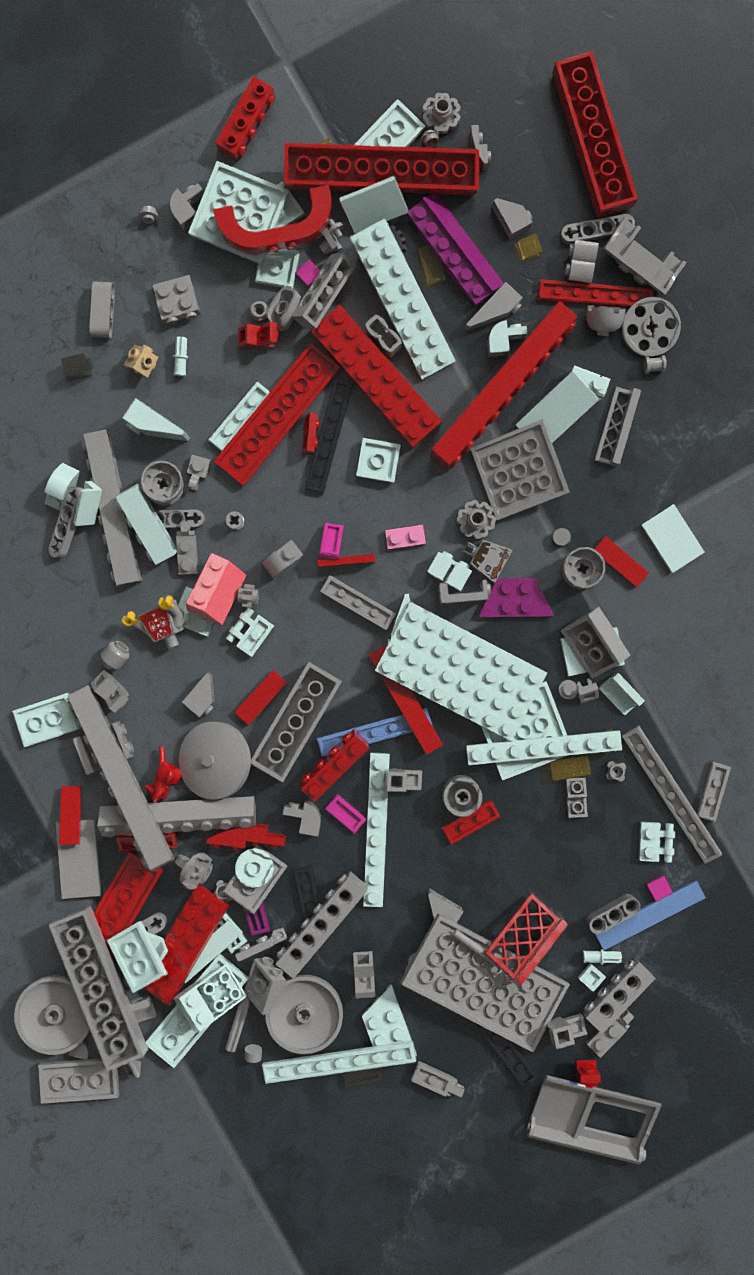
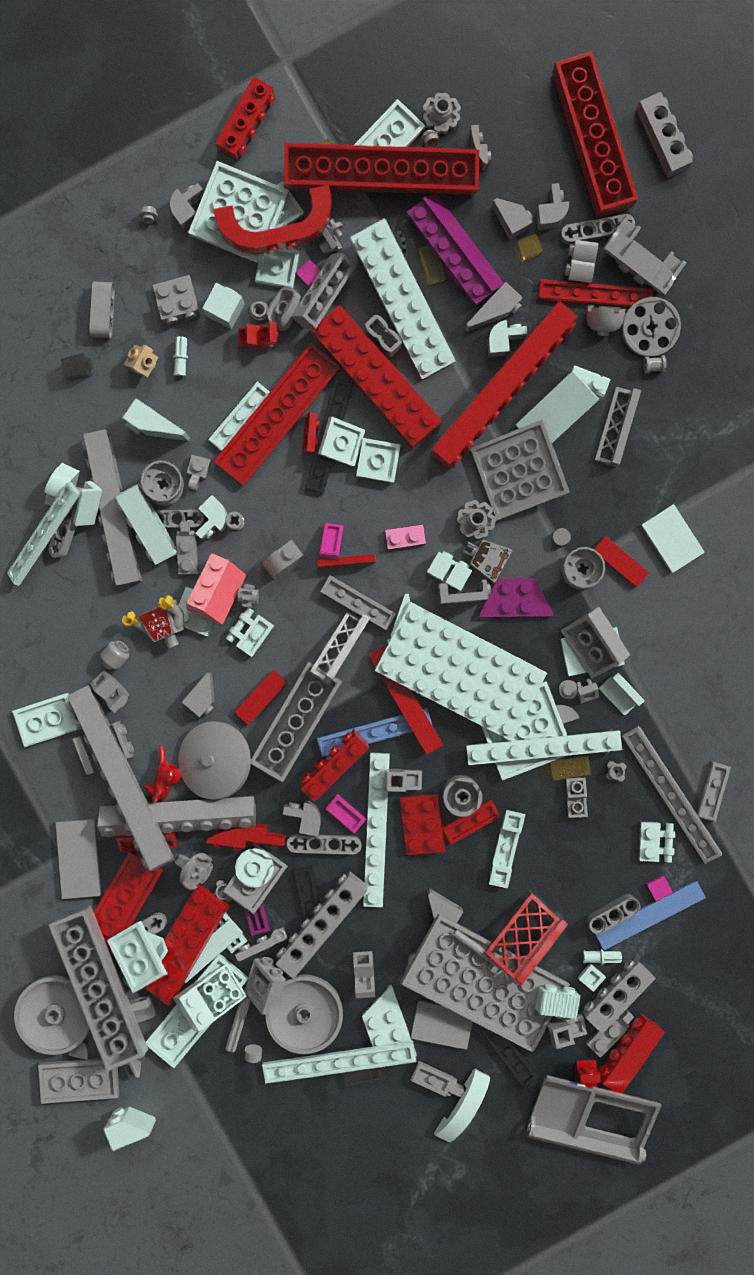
(43, 533): none -> light aqua tile
(70, 815): red tile -> none
(128, 1126): none -> light aqua slope
(217, 517): none -> light aqua brick
(223, 305): none -> light aqua head
(324, 847): none -> light grey beam
(337, 662): none -> fence
(341, 441): none -> light aqua plate
(374, 204): light aqua tile -> none
(422, 824): none -> red plate
(440, 1025): none -> light grey tile
(466, 1107): none -> light aqua slope
(506, 848): none -> light aqua slope
(552, 214): none -> light grey brick
(557, 1002): none -> light aqua brick
(566, 713): none -> light grey tile
(630, 1053): none -> red brick
(654, 127): none -> light grey brick

